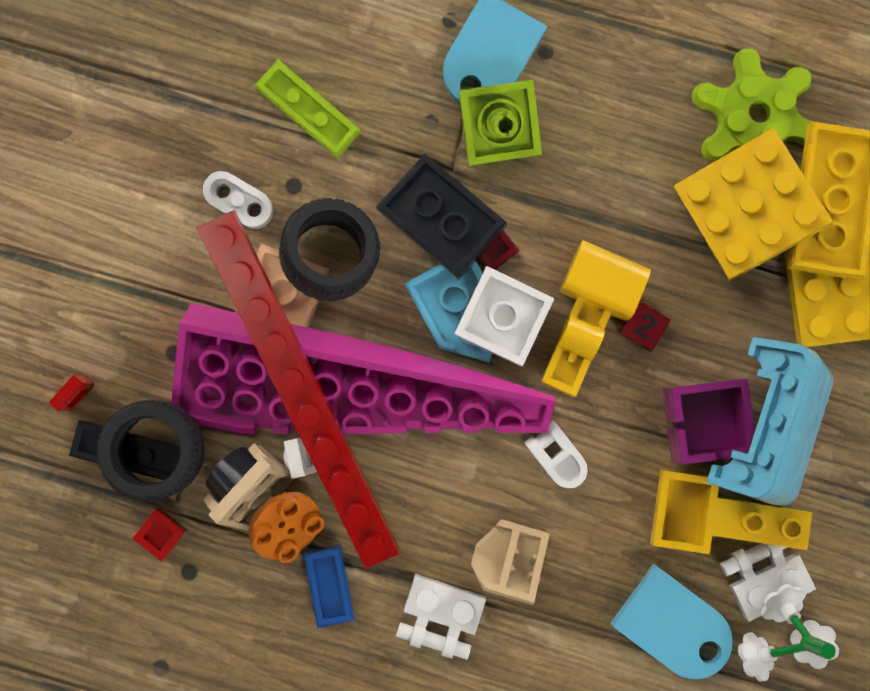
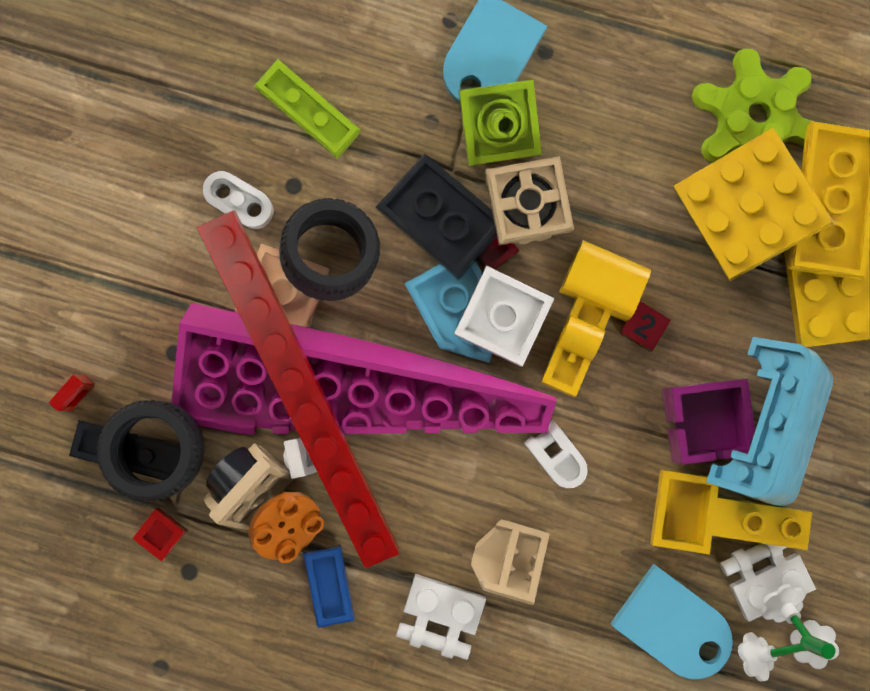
(528, 202): none -> tan piece

